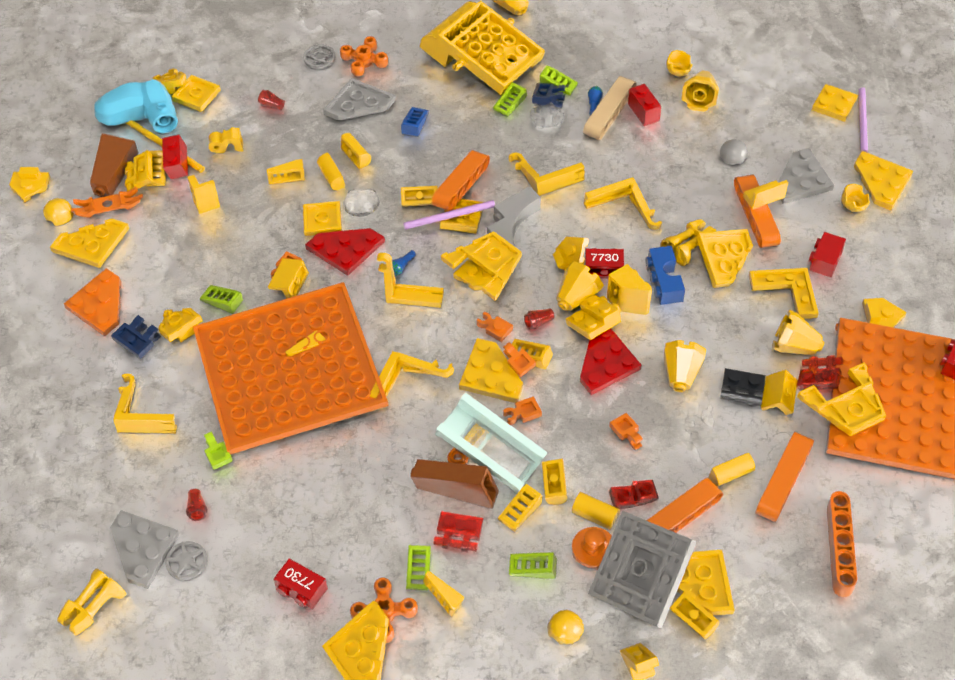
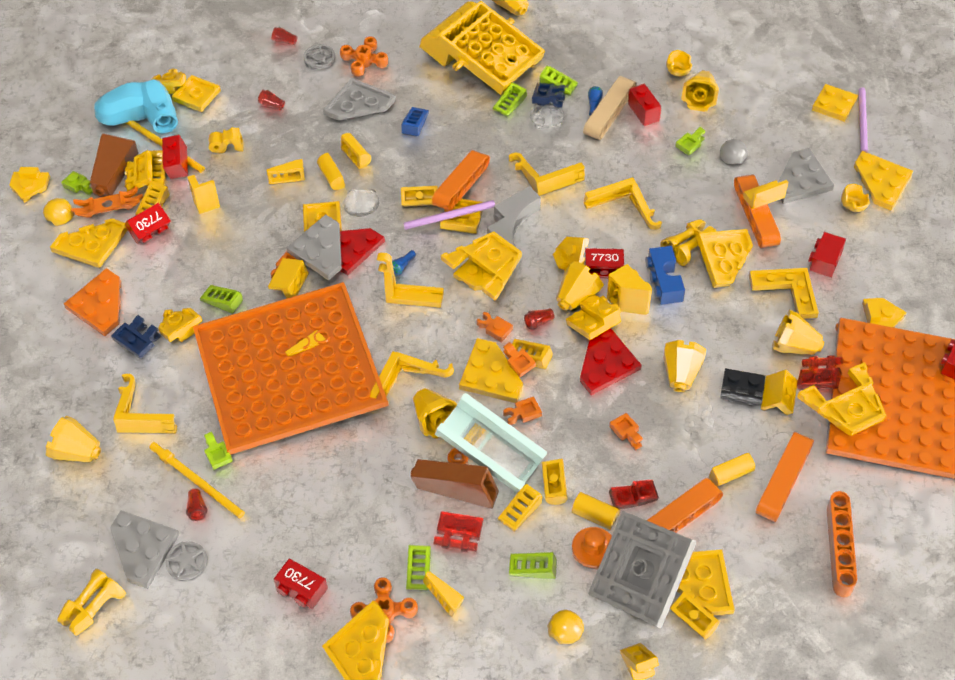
(72, 442): none -> yellow cone
(76, 182): none -> lime plate
(148, 223): none -> brick
(154, 190): none -> yellow slope
(168, 458): none -> yellow bar
(282, 36): none -> clear red cone
(320, 247): none -> light grey plate
(432, 410): none -> yellow cone
(690, 143): none -> lime plate

